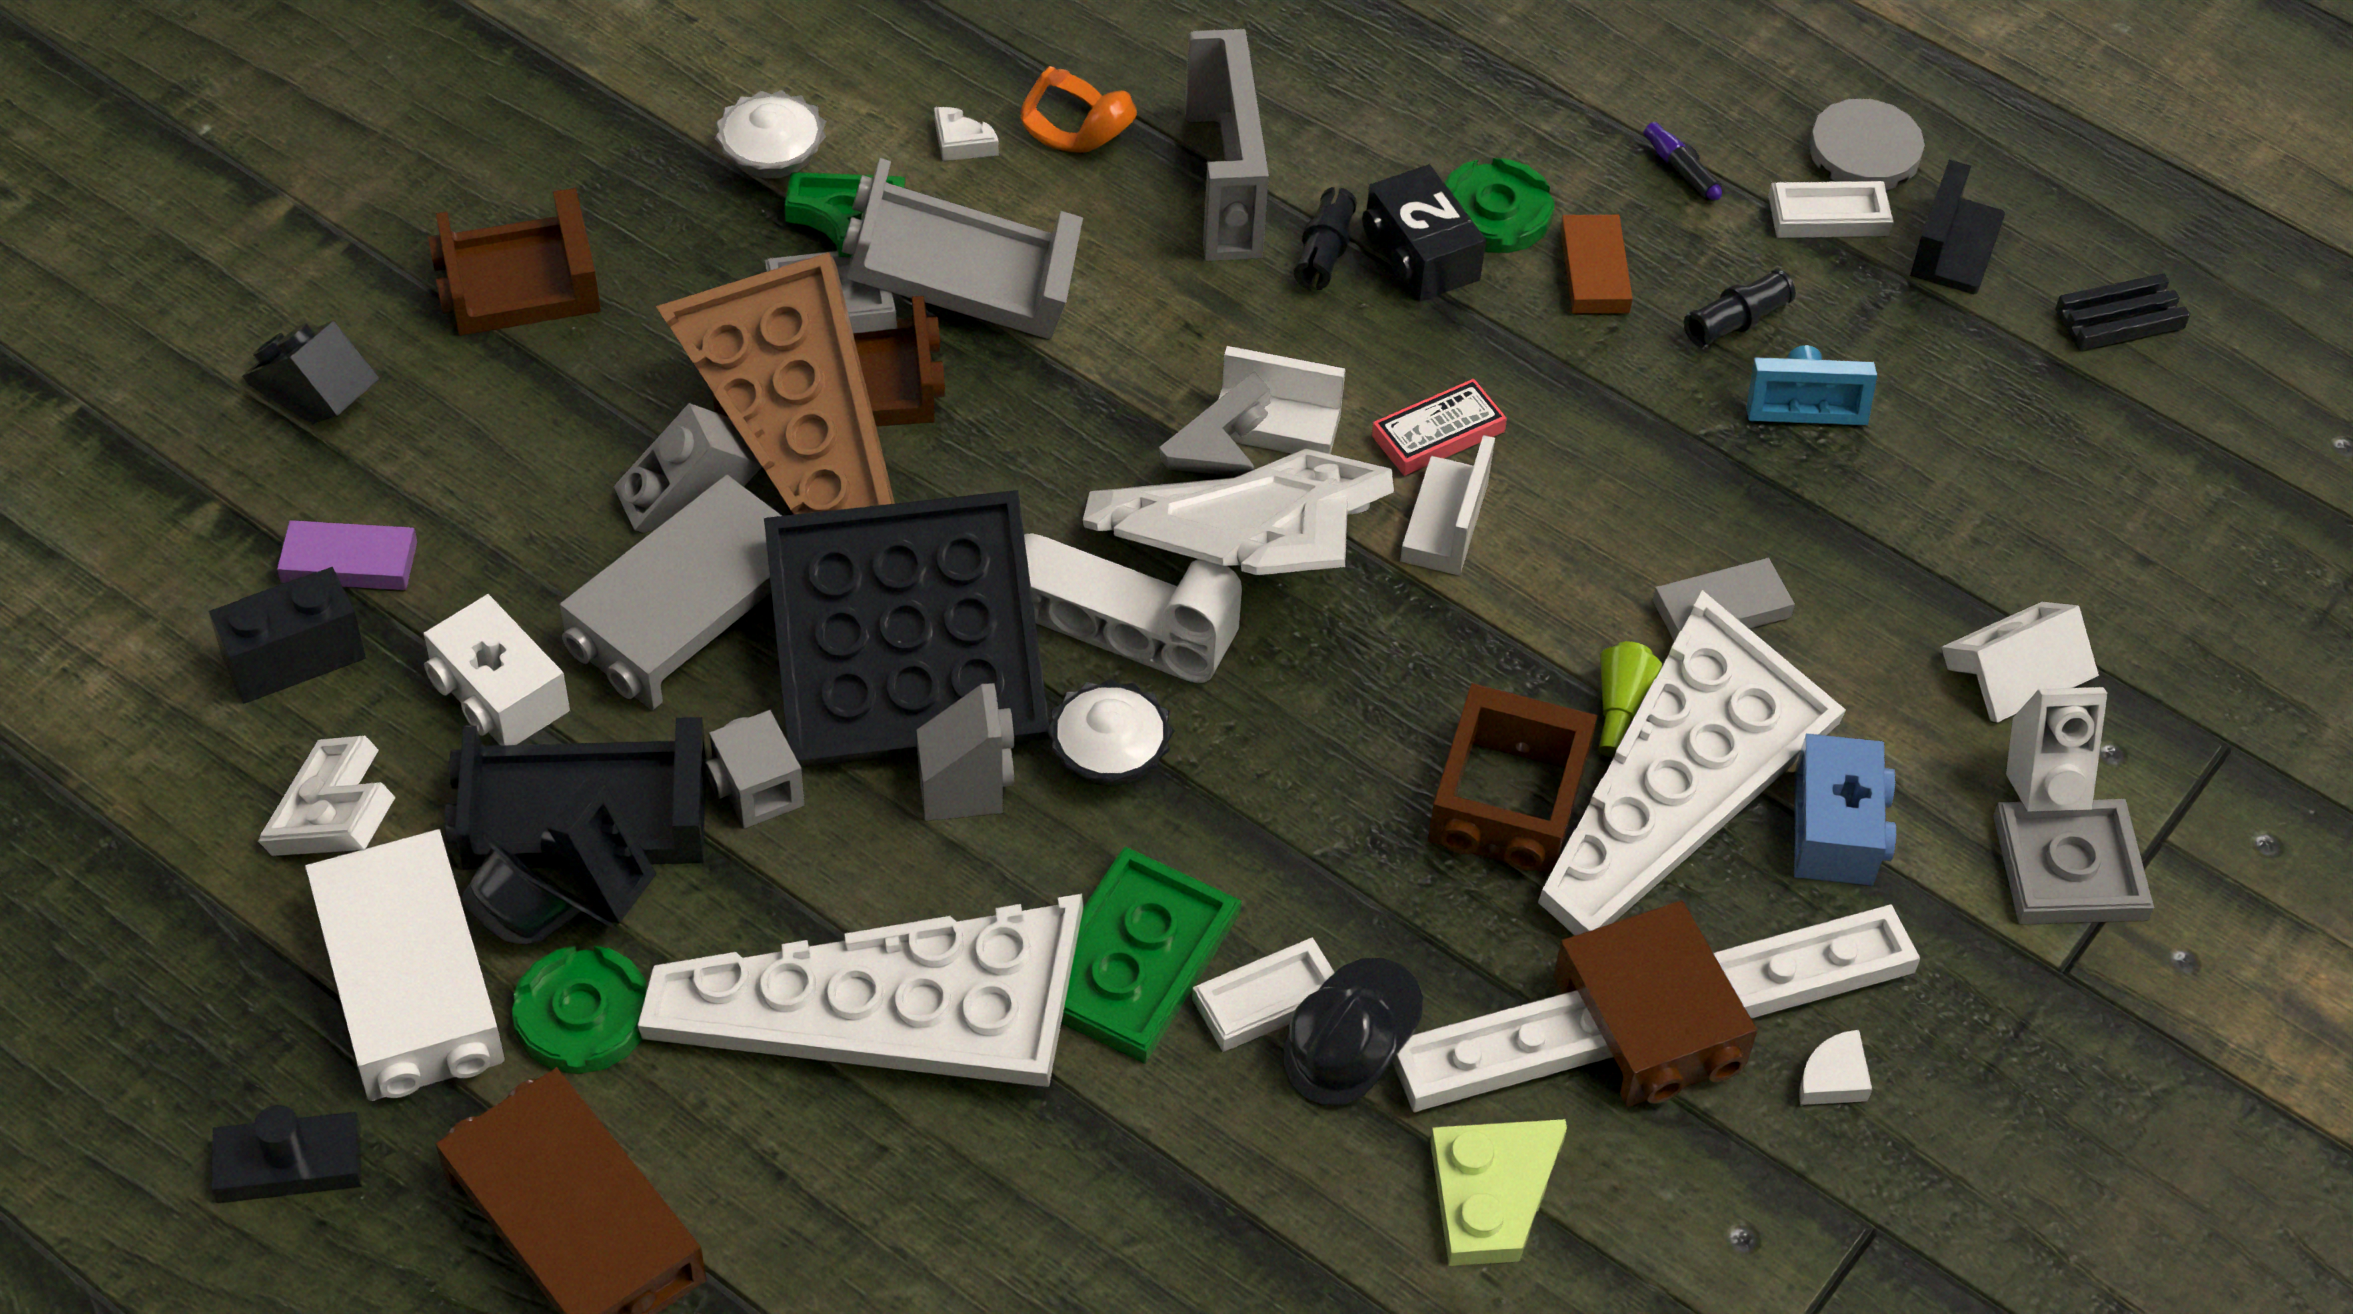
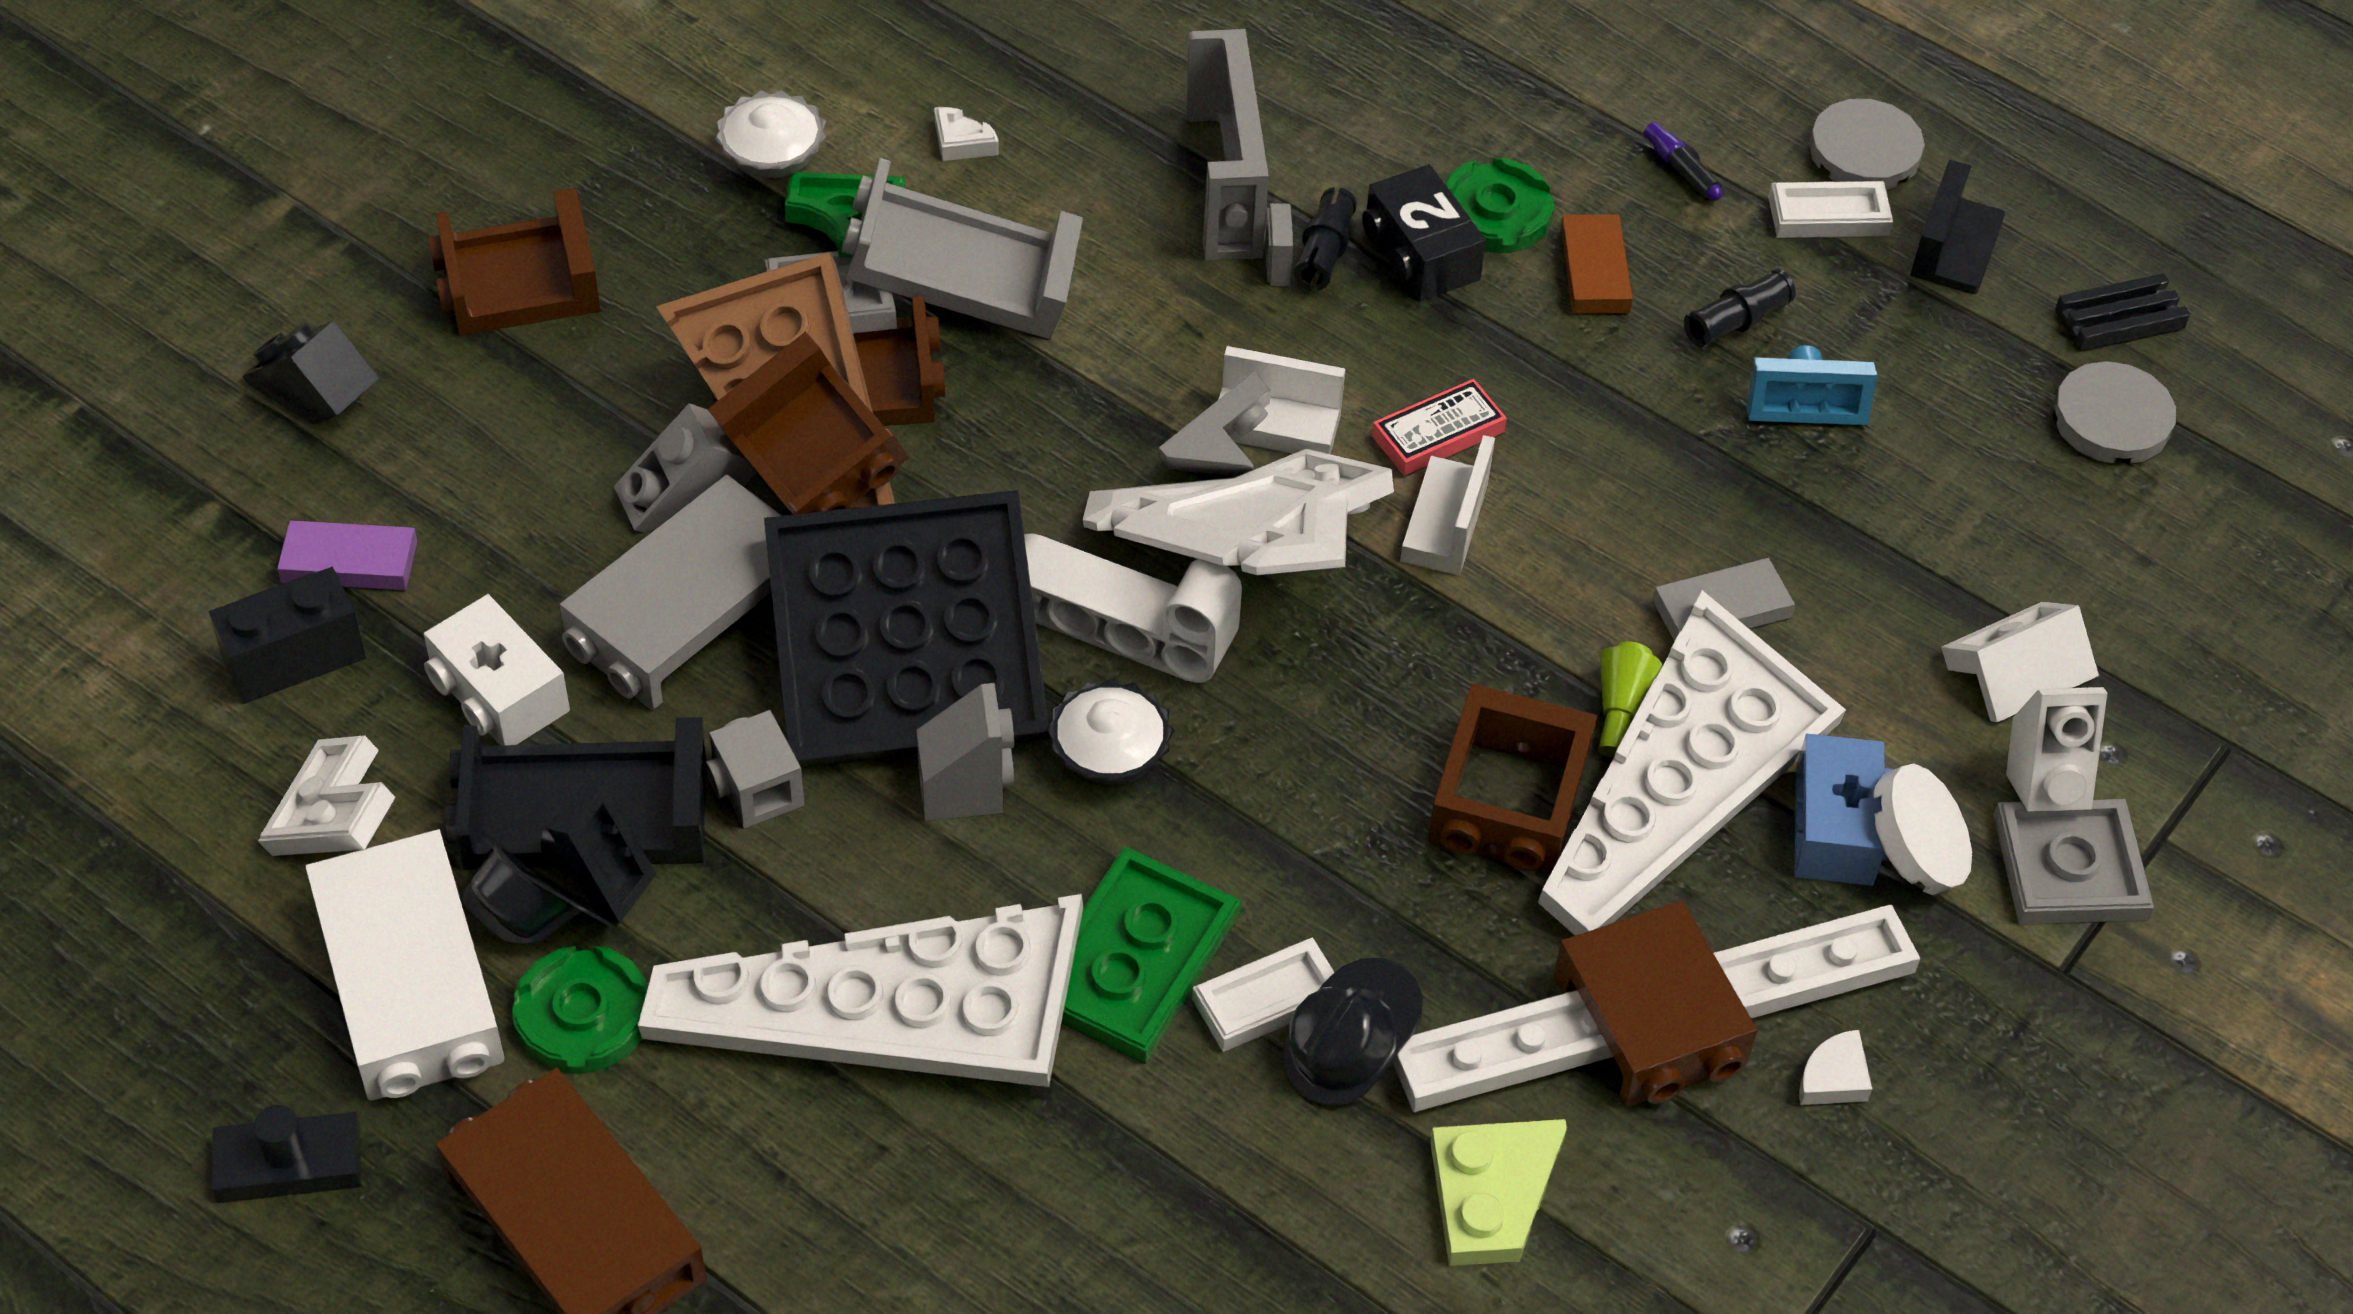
(808, 431): none -> reddish brown panel
(1106, 119): orange piece -> none
(1278, 244): none -> light grey tile
(1922, 829): none -> white tile
(2114, 412): none -> light grey tile

